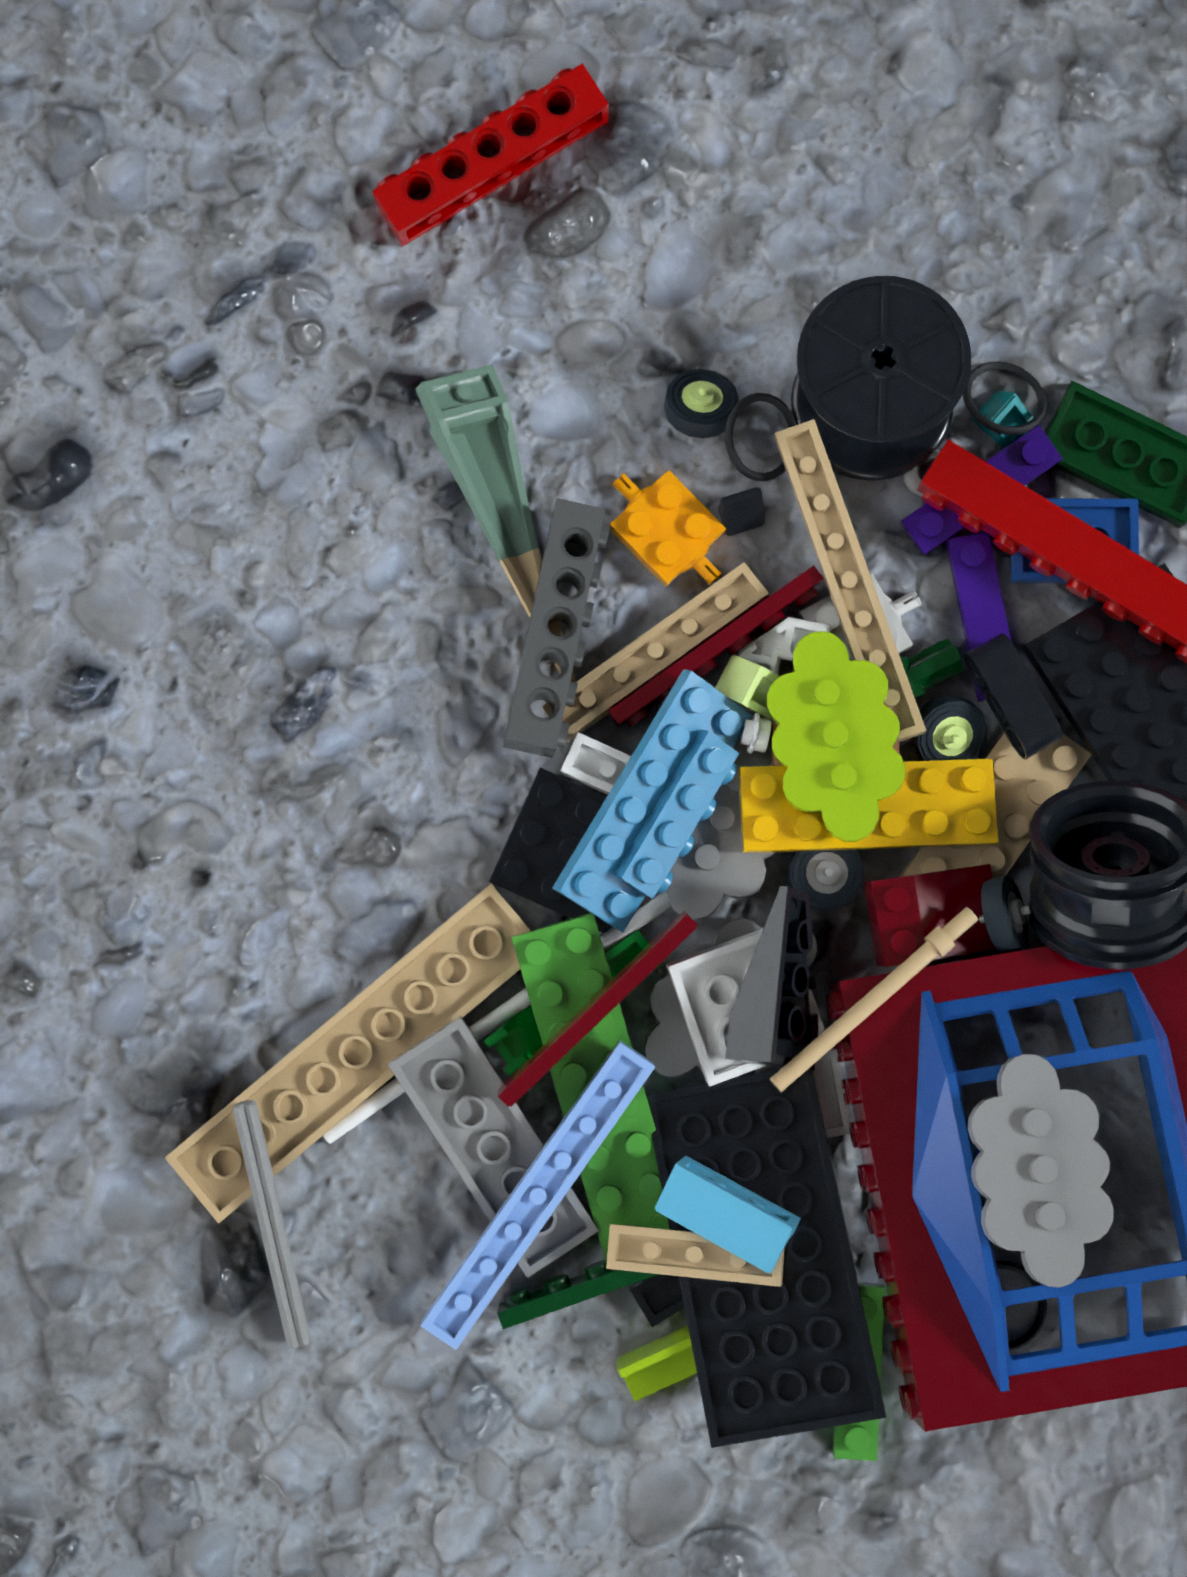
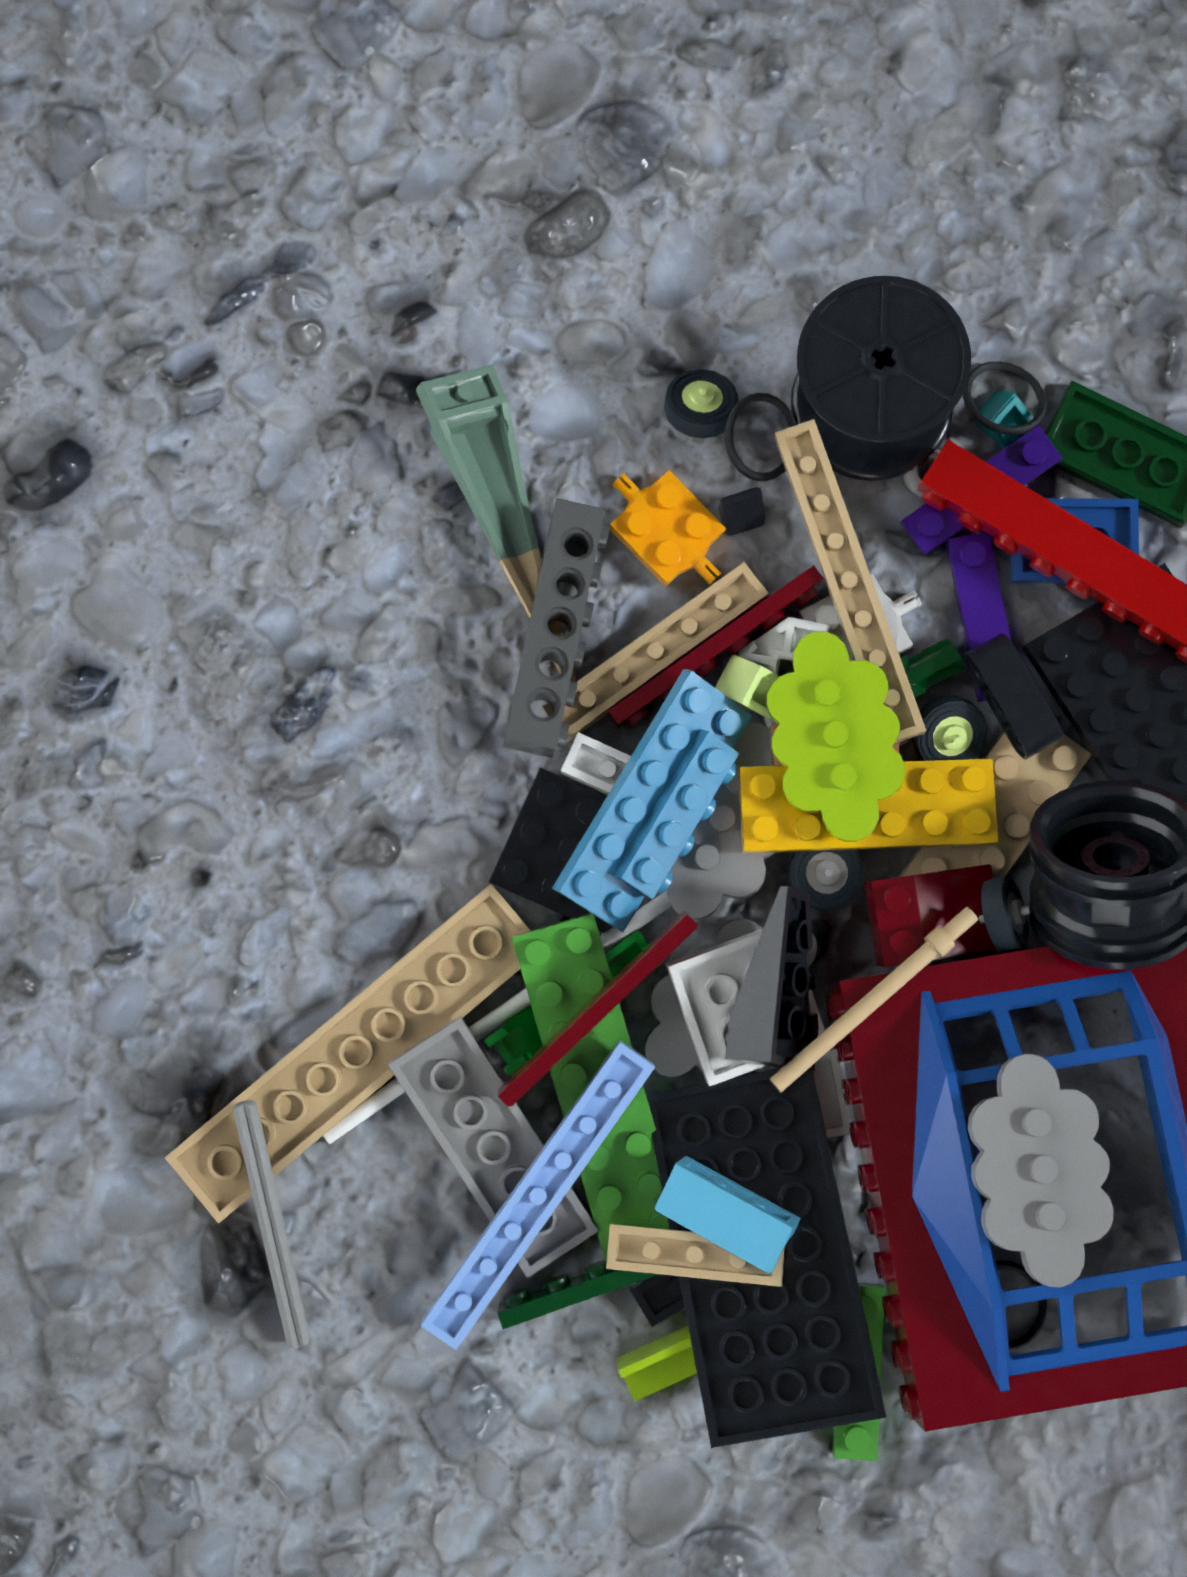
(484, 175): red brick -> none
(756, 734): white plate -> none

